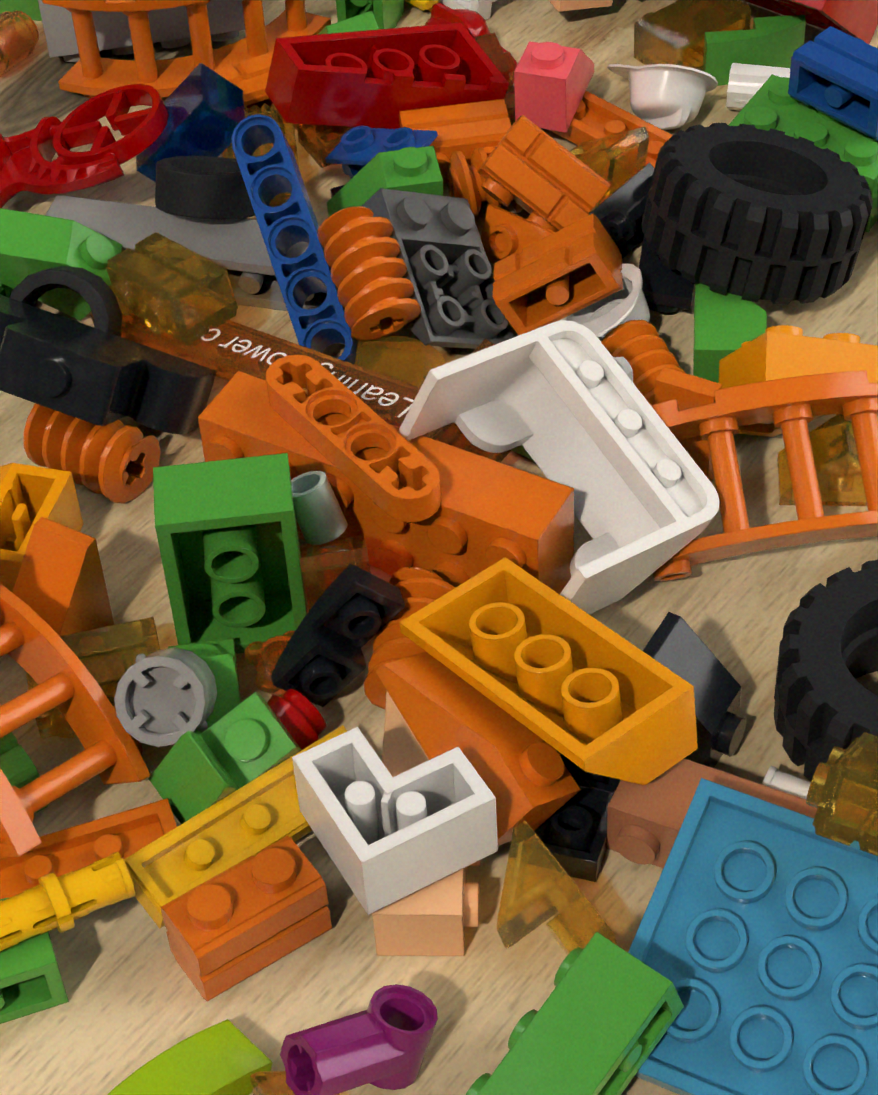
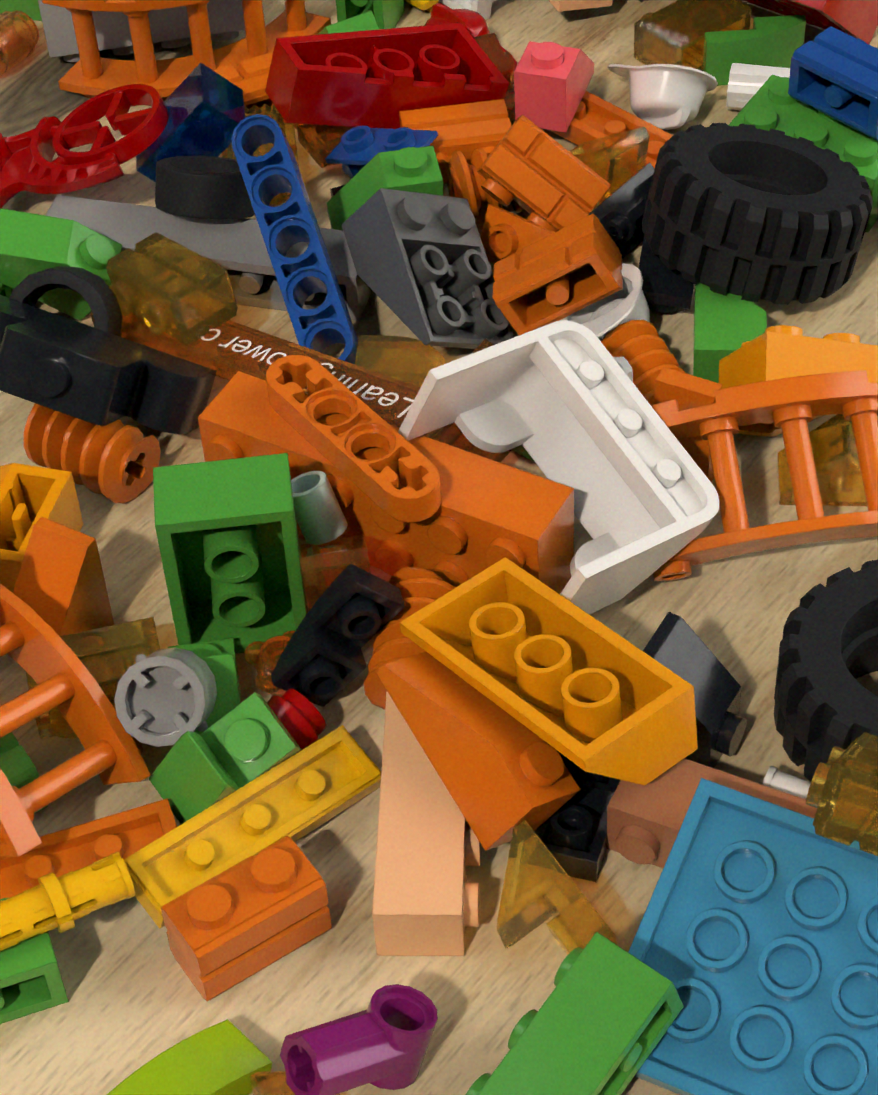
(367, 273): orange piece -> none
(395, 830): white brick -> none

